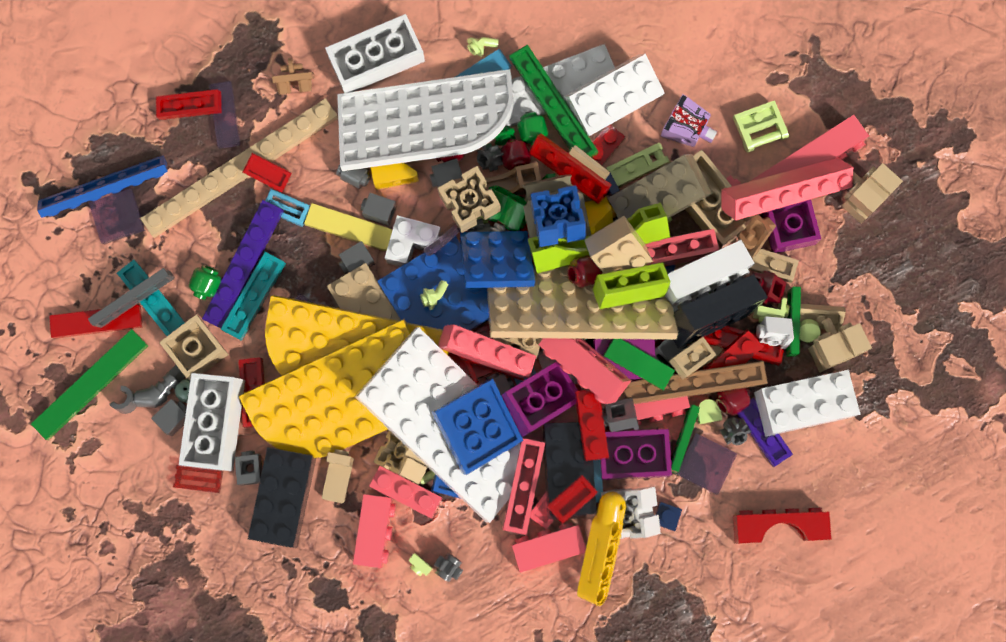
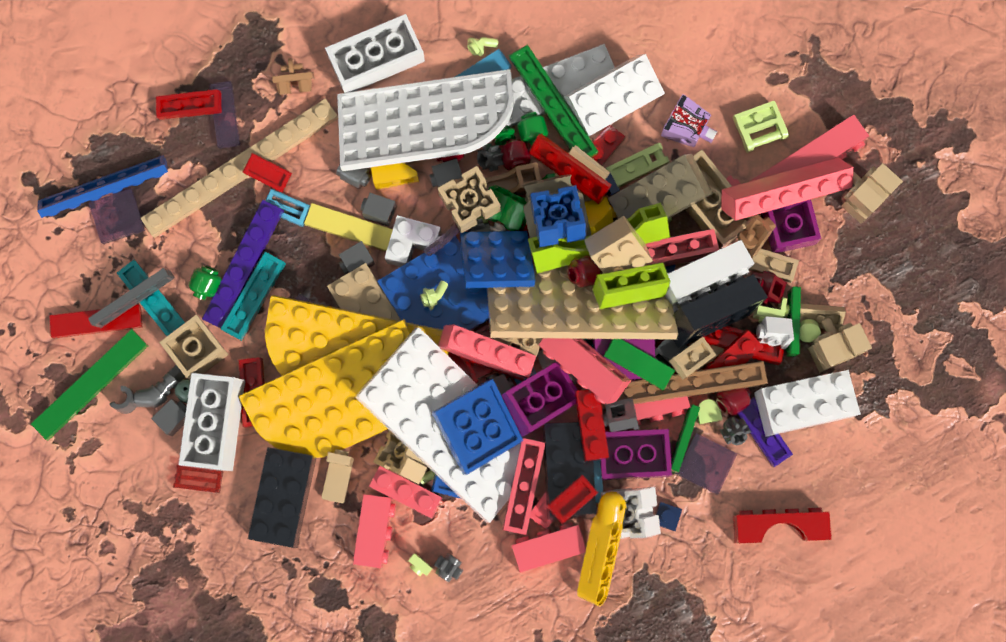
(242, 463): dark grey brick -> none

